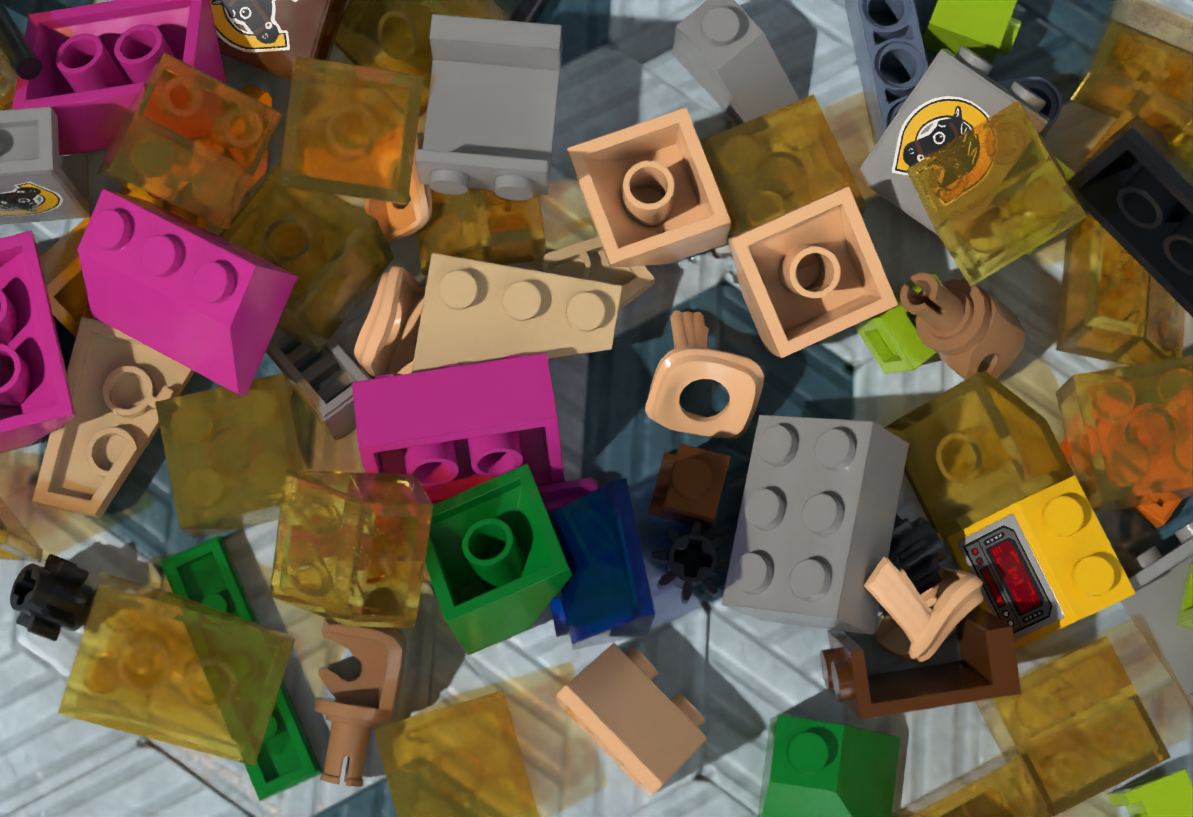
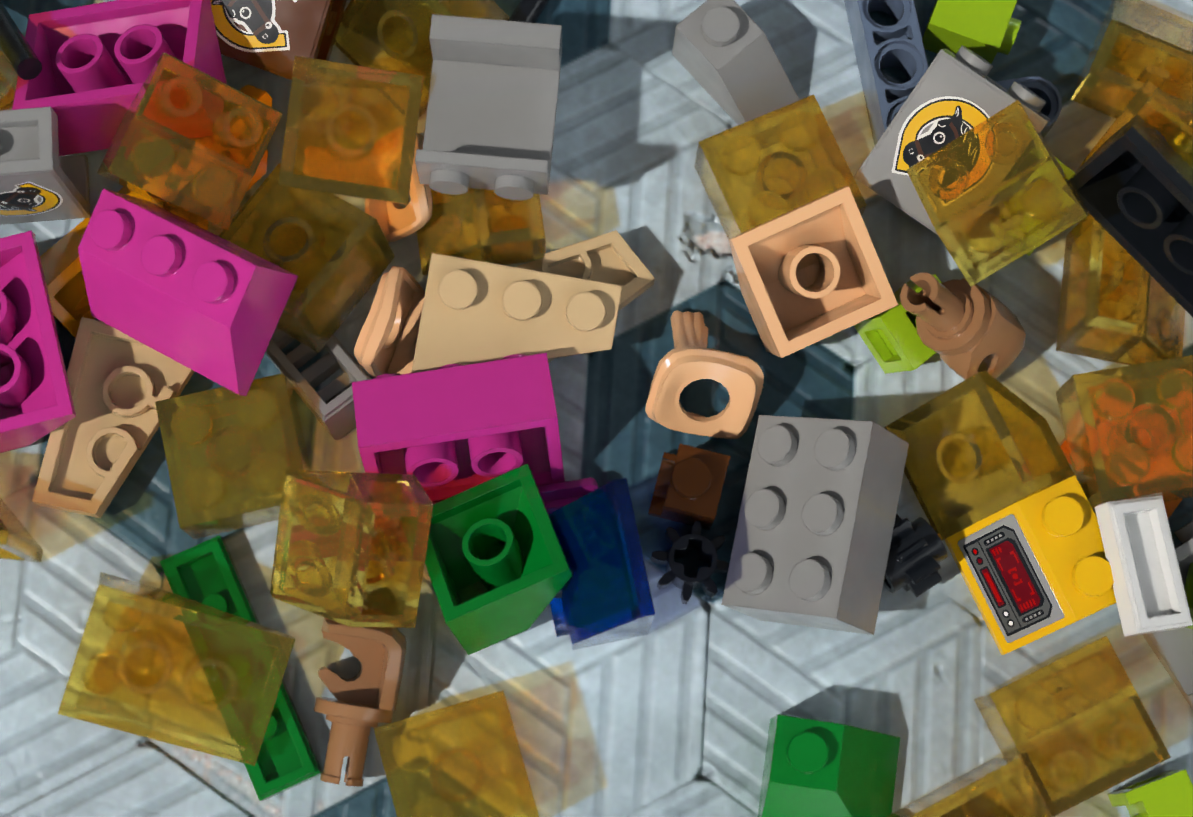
(51, 597): black gear -> none
(633, 717): light nougat slope -> none
(651, 192): light nougat slope -> none
(907, 623): light nougat piece -> none
(985, 672): reddish brown panel -> none
(1143, 565): none -> white tile

